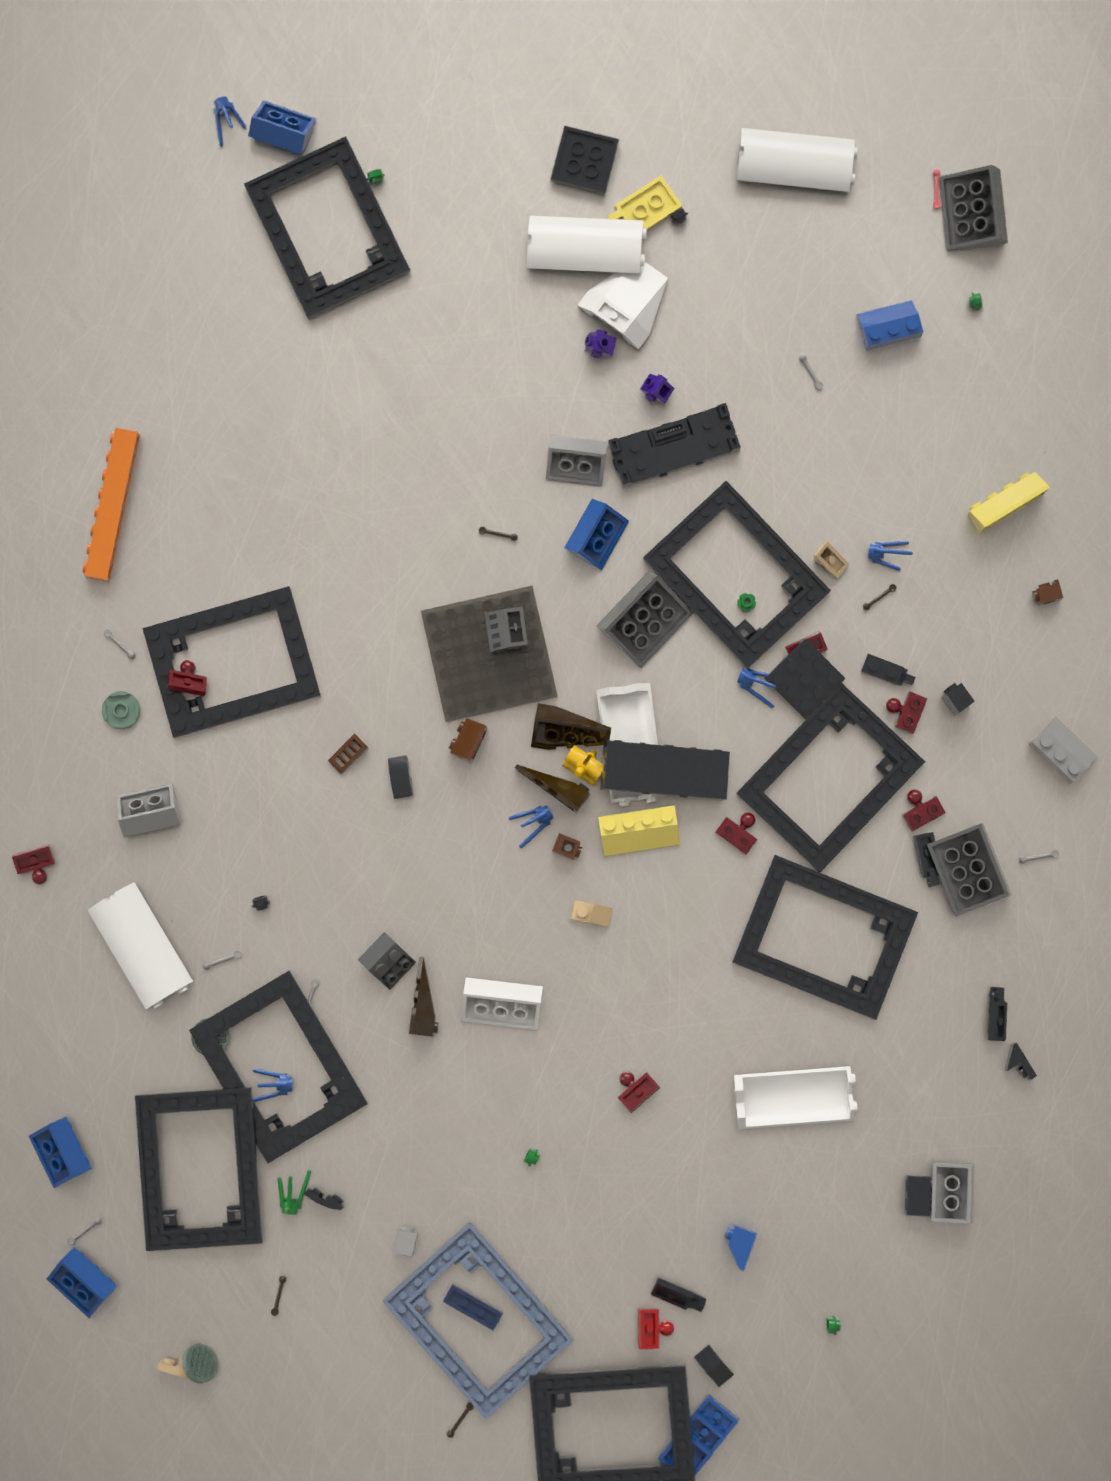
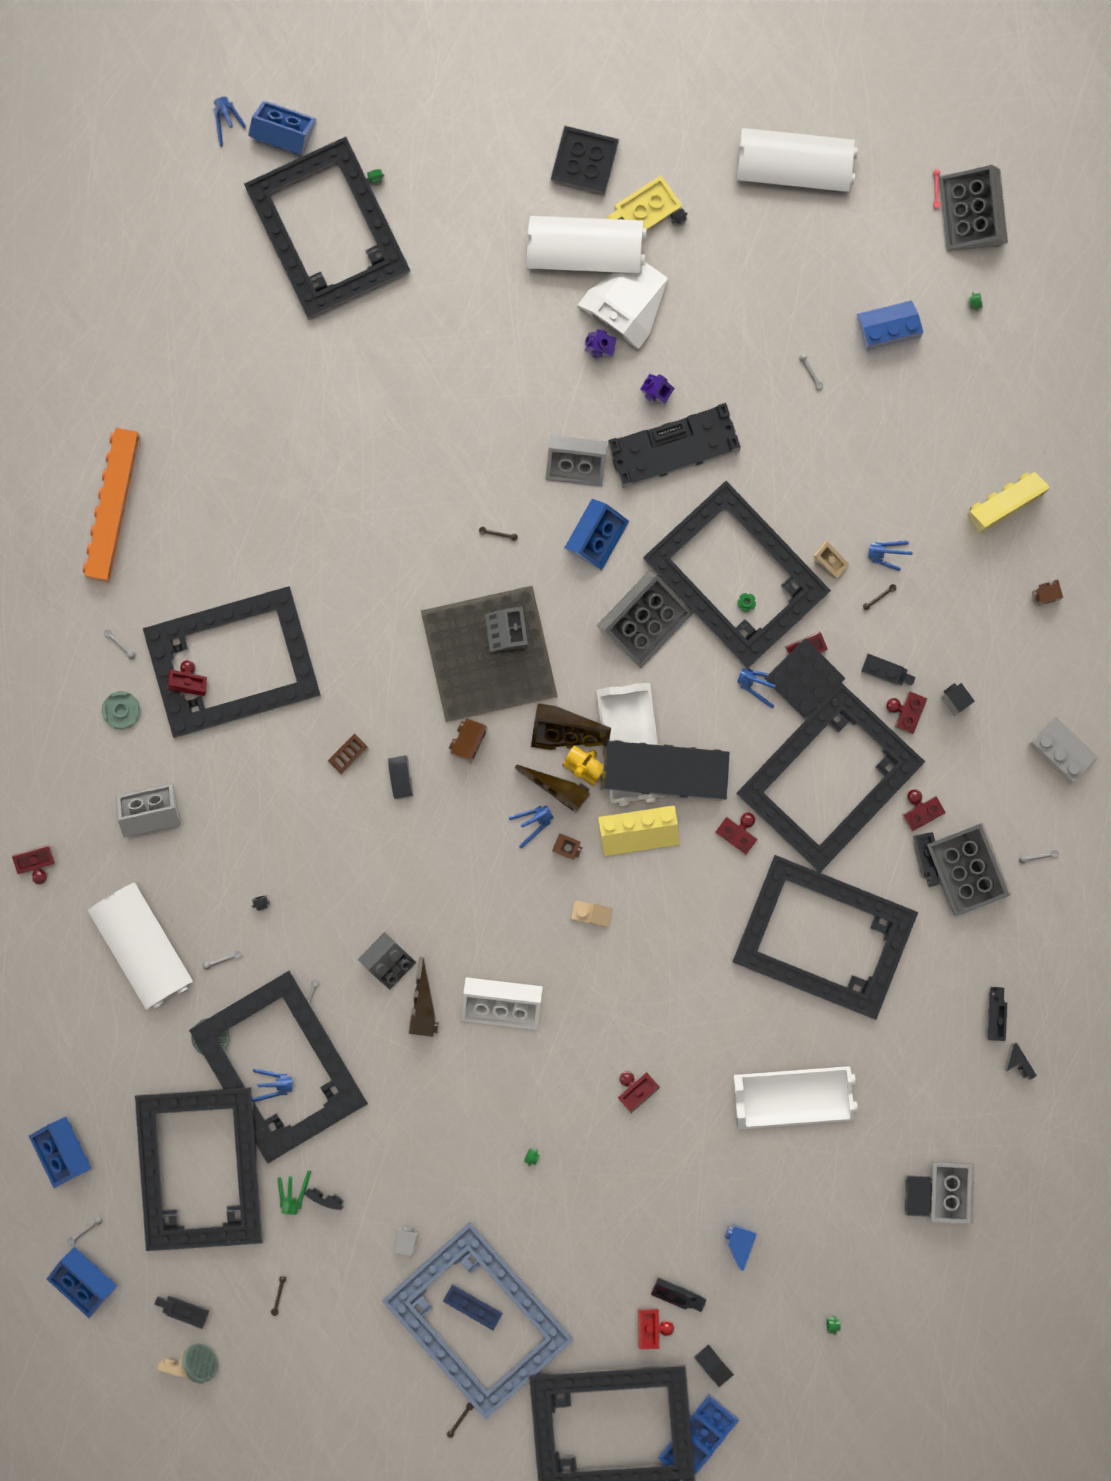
(183, 1311): none -> black hinge

